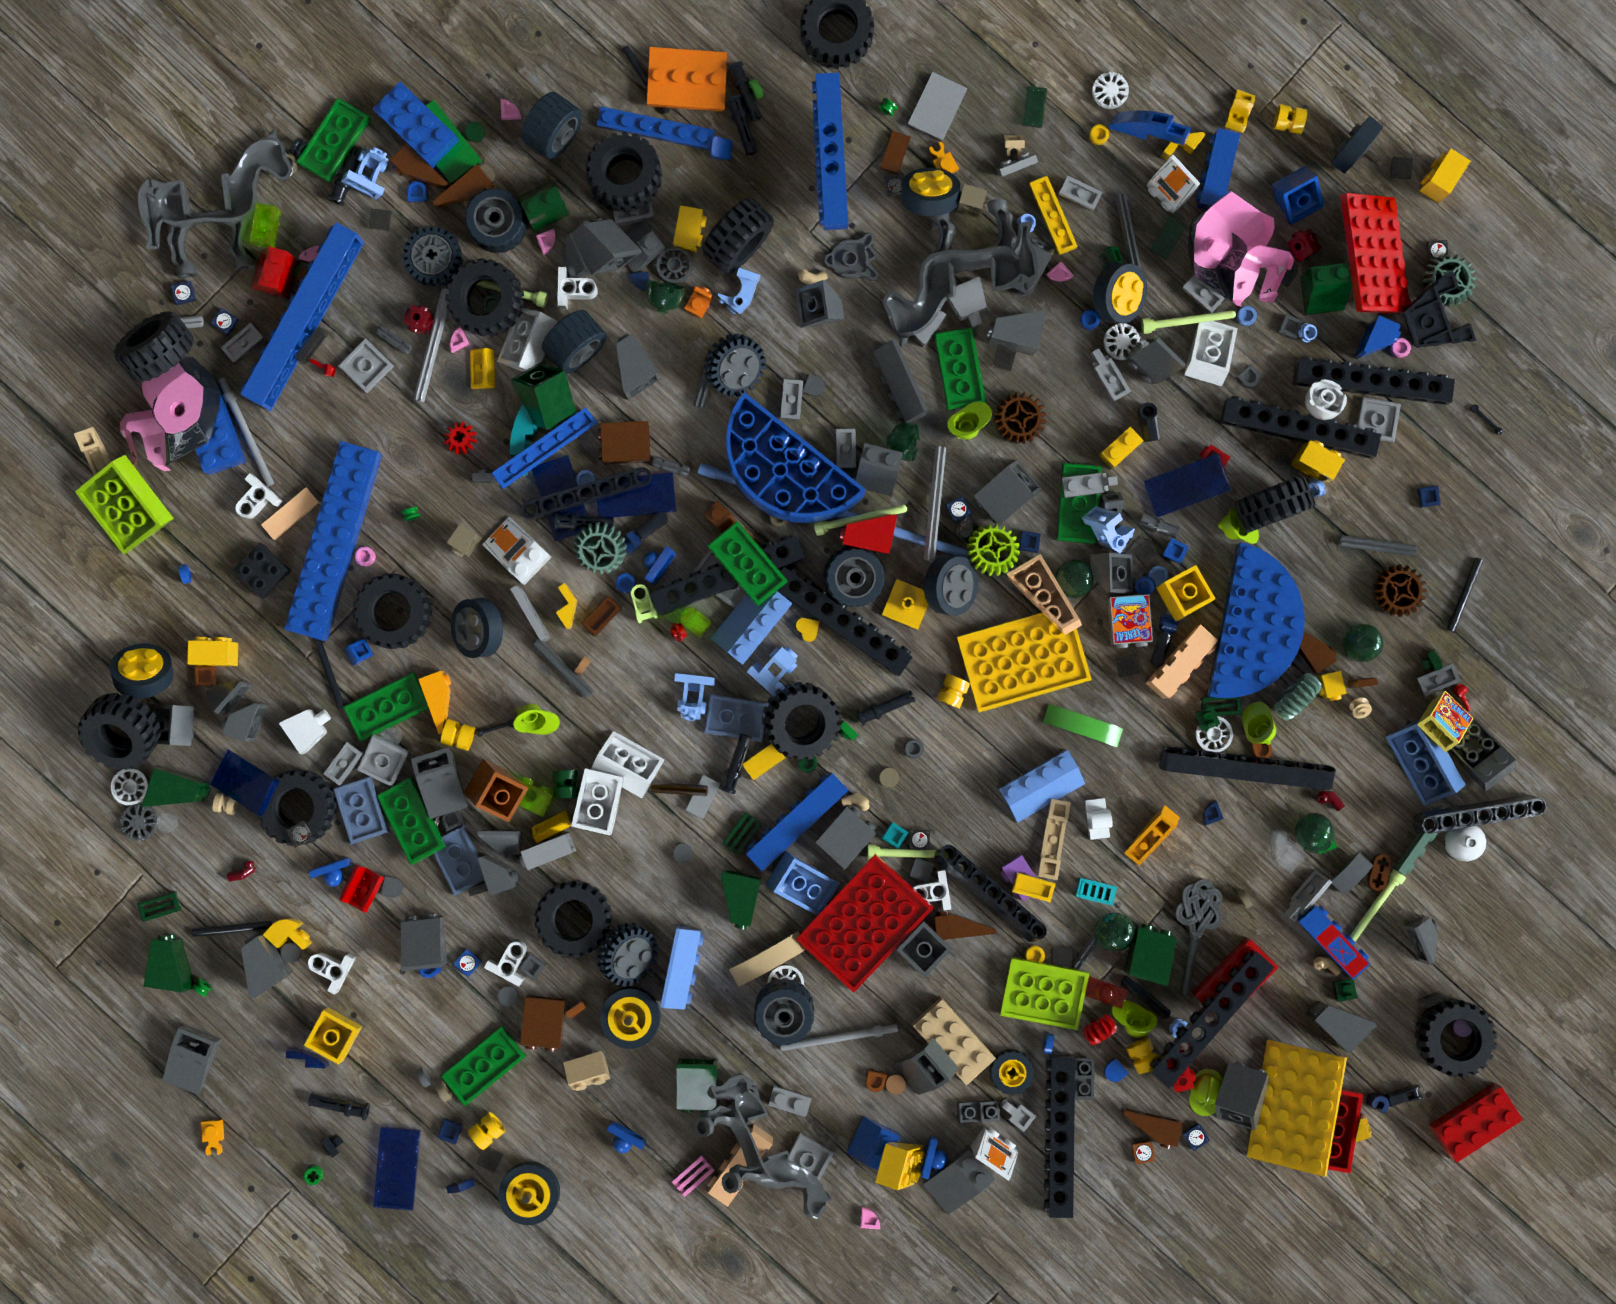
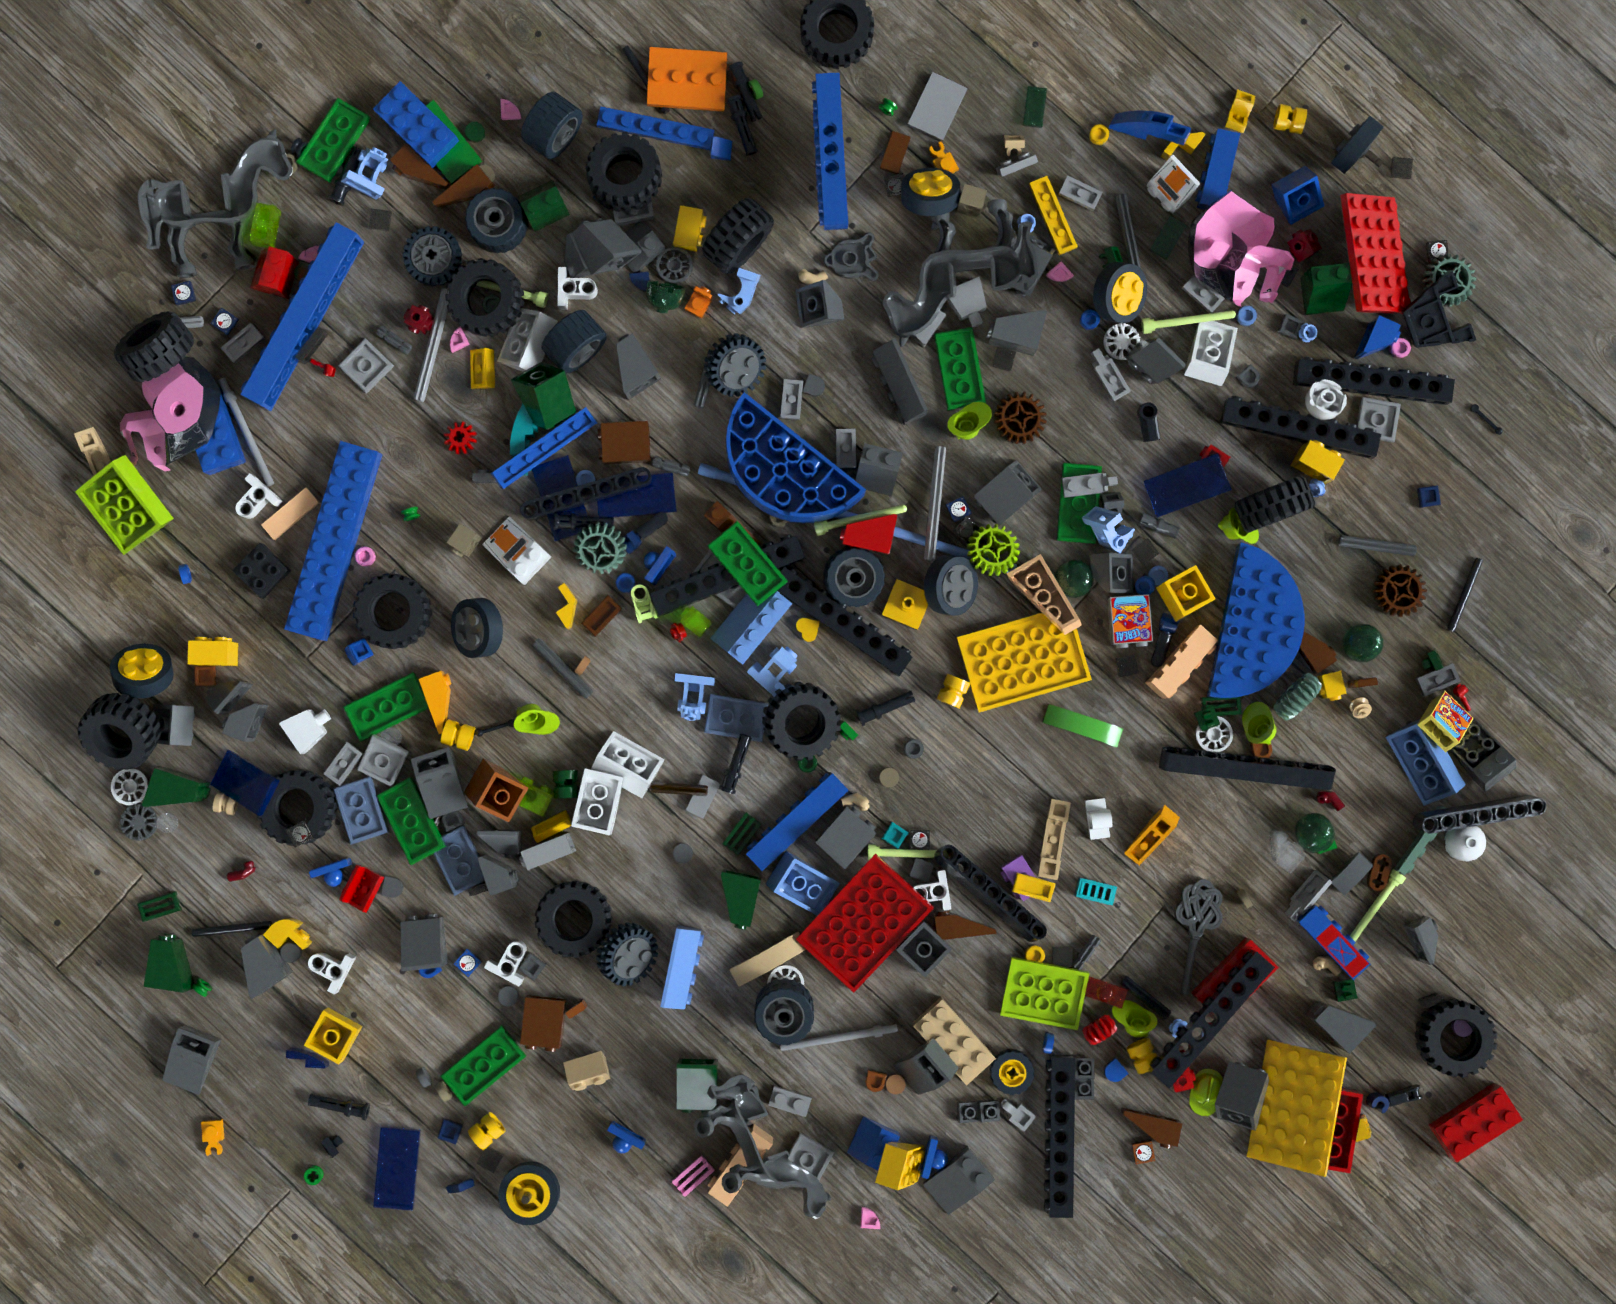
(329, 673): black bar -> none
(417, 192): blue tile -> none
(530, 613): light grey tile -> none
(546, 240): bright pink tile -> none
(630, 1017): wheel -> none
(763, 761): yellow tile -> none
(904, 440): clear green cylinder -> none
(995, 1152): white slope -> none
(1029, 542): dark blue tile -> none
(1041, 784): medium blue slope -> none
(1110, 90): white wheel -> none
(1114, 931): clear green cylinder -> none
(1121, 448): yellow brick -> none
(1151, 955): dark green slope -> none
(1175, 551): blue plate -> none
(1195, 1136): tile -> none
(1212, 813): dark blue tile -> none
(1444, 175): yellow piece -> none

